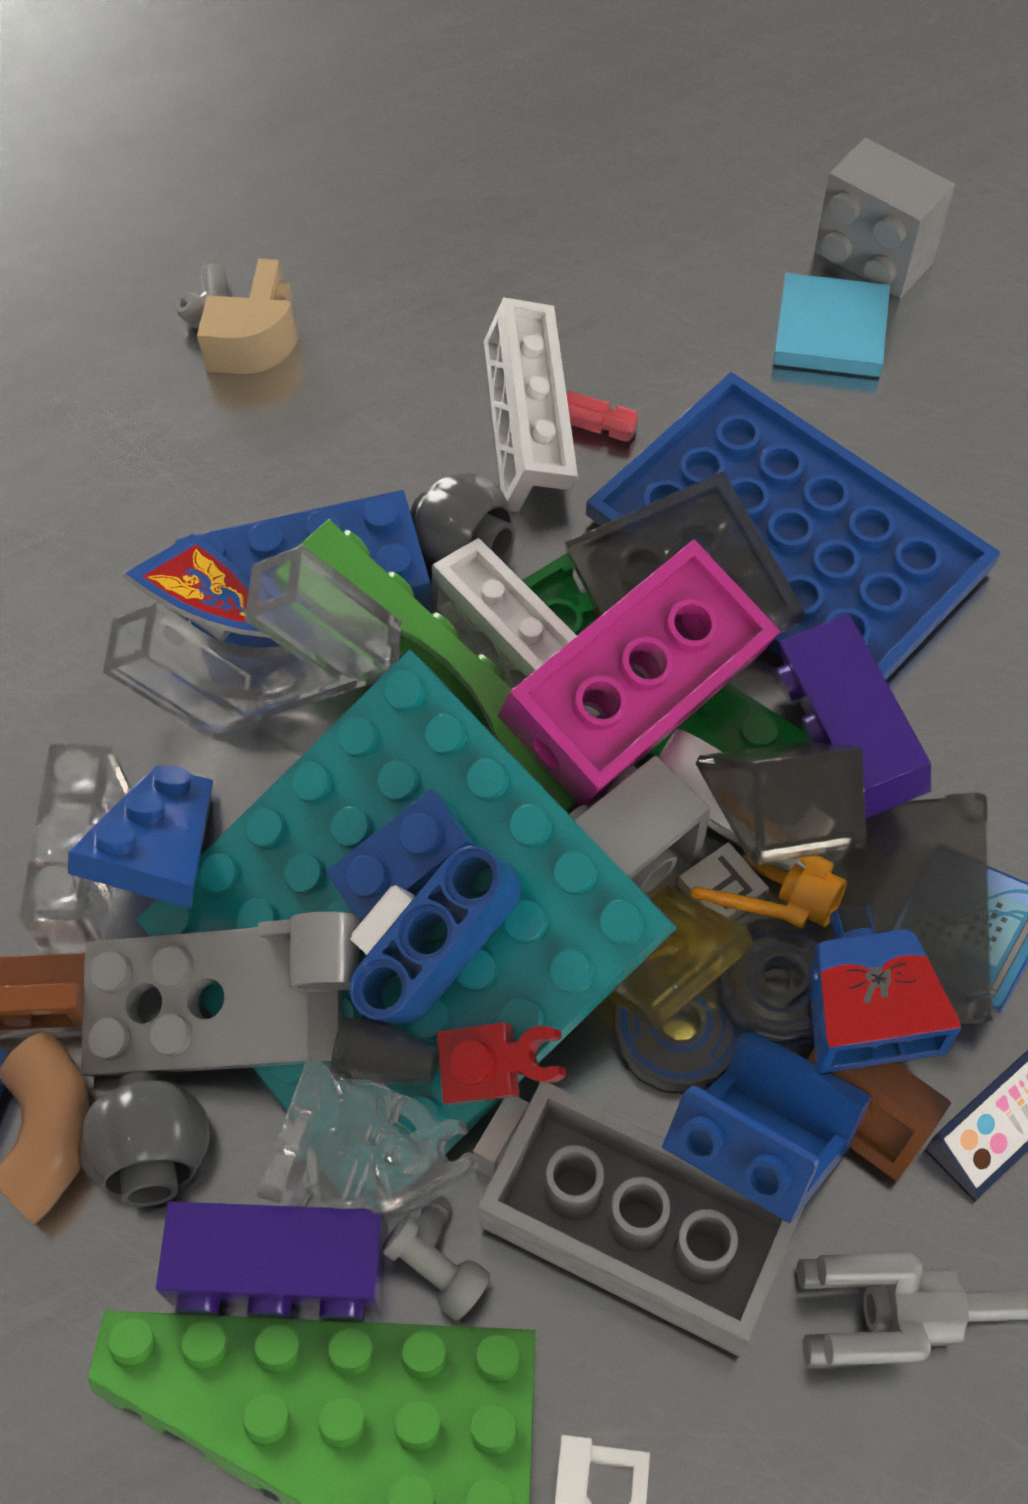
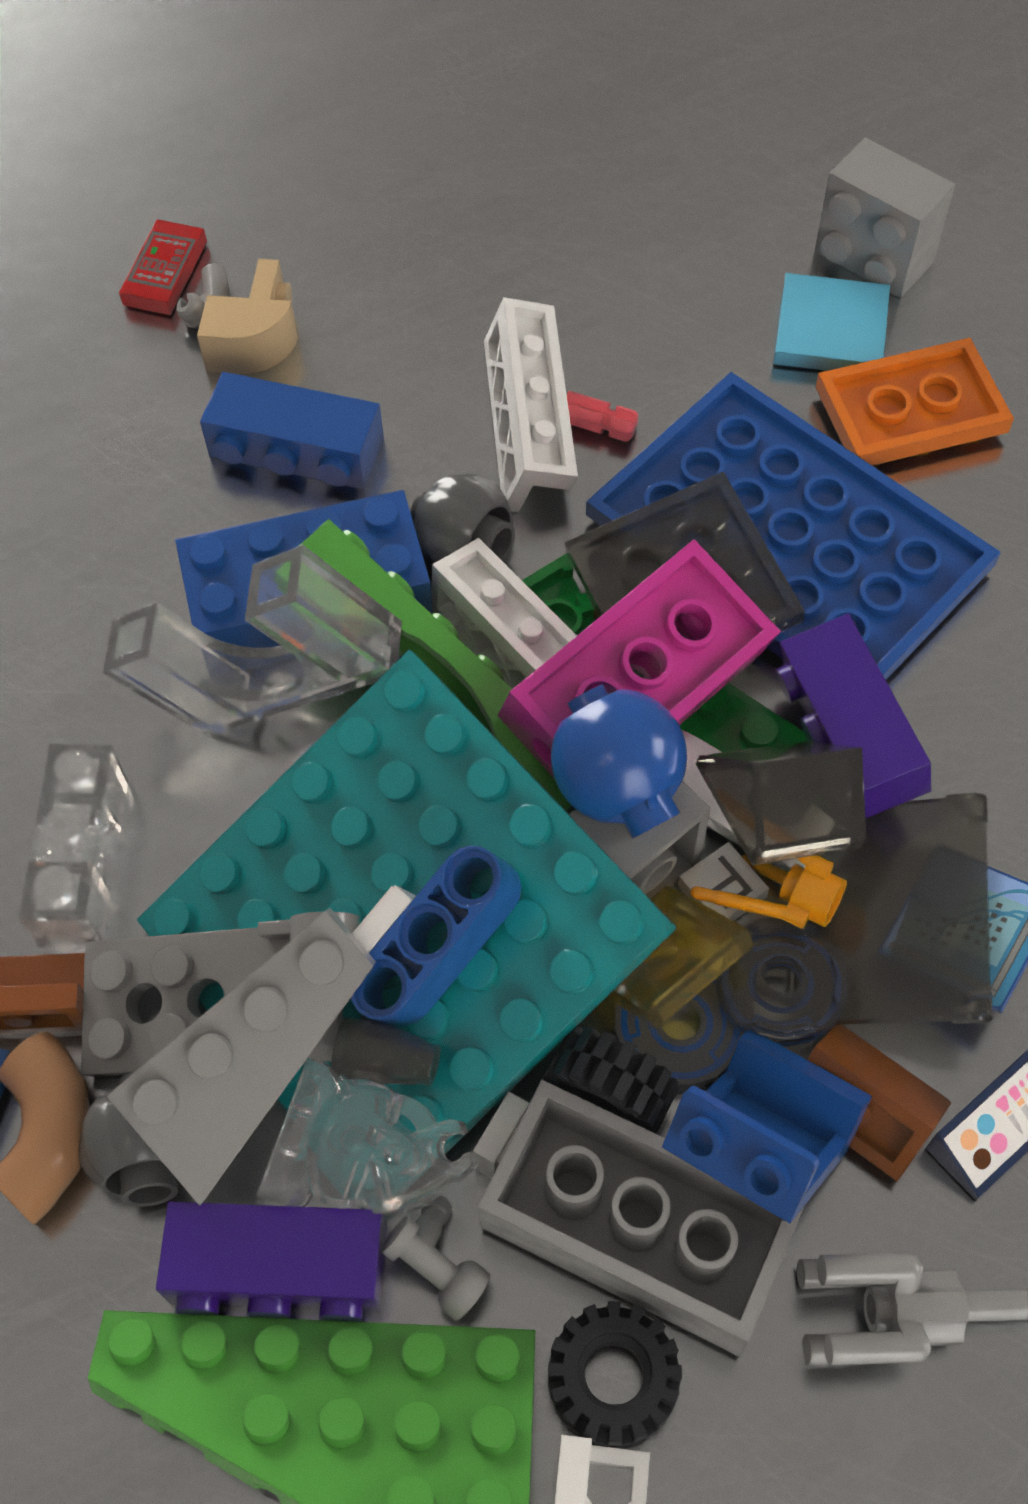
(150, 838): blue wing -> none
(163, 267): none -> red tile
(197, 586): shield -> none
(231, 1064): none -> light grey wing
(293, 430): none -> blue brick
(399, 854): blue plate -> none
(485, 1061): red plate -> none
(613, 1077): none -> black tyre
(620, 758): none -> blue brick
(647, 1341): none -> black tyre
(875, 997): torso -> none
(914, 402): none -> orange plate

